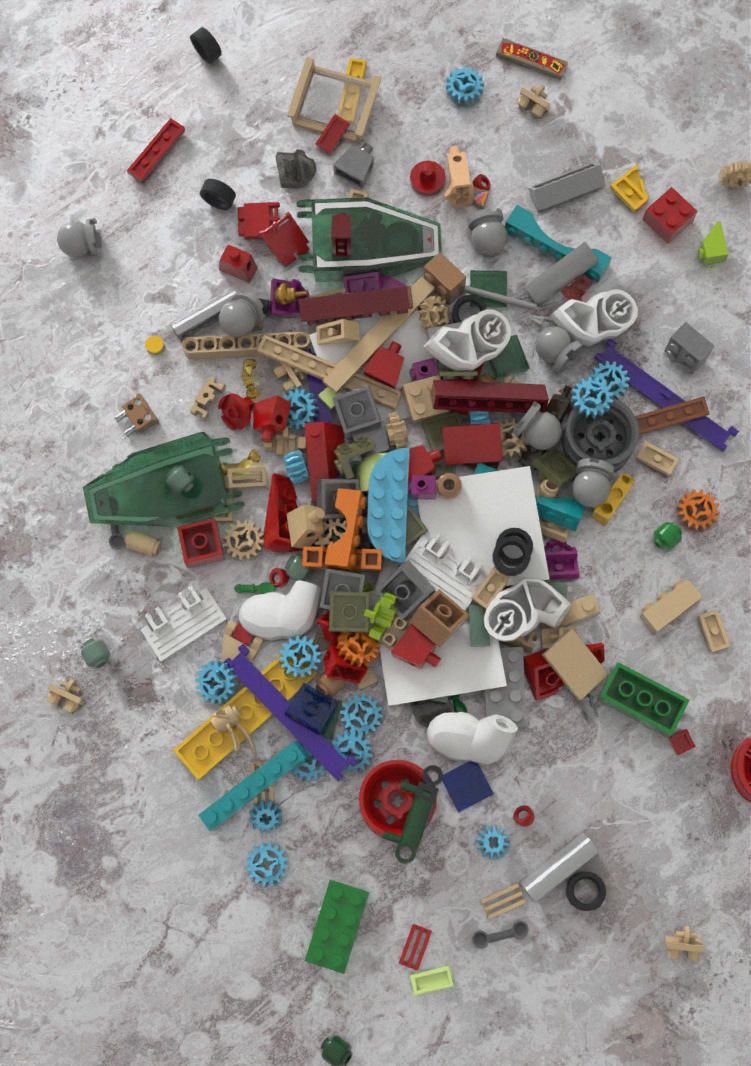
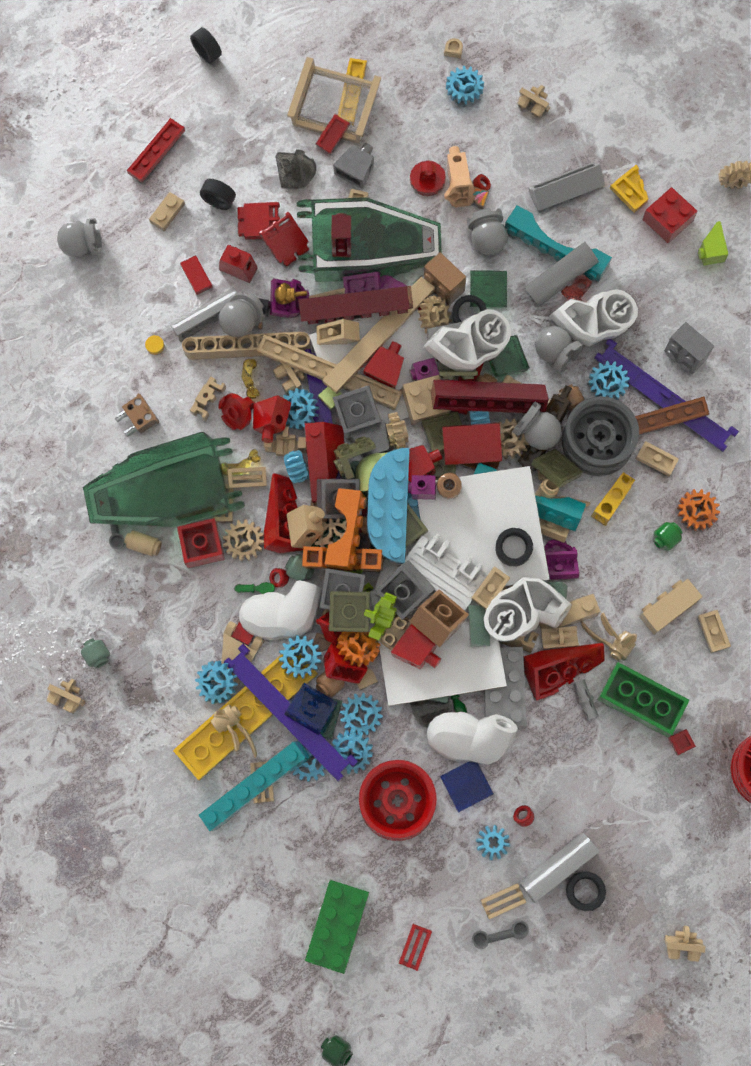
(166, 211): none -> tan plate
(180, 479): sand green head -> none
(184, 625): white hinge -> none
(196, 275): none -> red tile
(271, 811): medium azure gear -> none
(280, 860): medium azure gear -> none
(418, 815): dark green piece -> none
(432, 980): yellowish green tile -> none
(453, 48): none -> tan tile
(500, 298): light grey bar -> none
(516, 542): black tyre -> none
(532, 58): tile -> none
(575, 664): tan tile -> none
(589, 404): medium azure gear -> none
(592, 483): light grey tile -> none
(621, 646): none -> tan plant

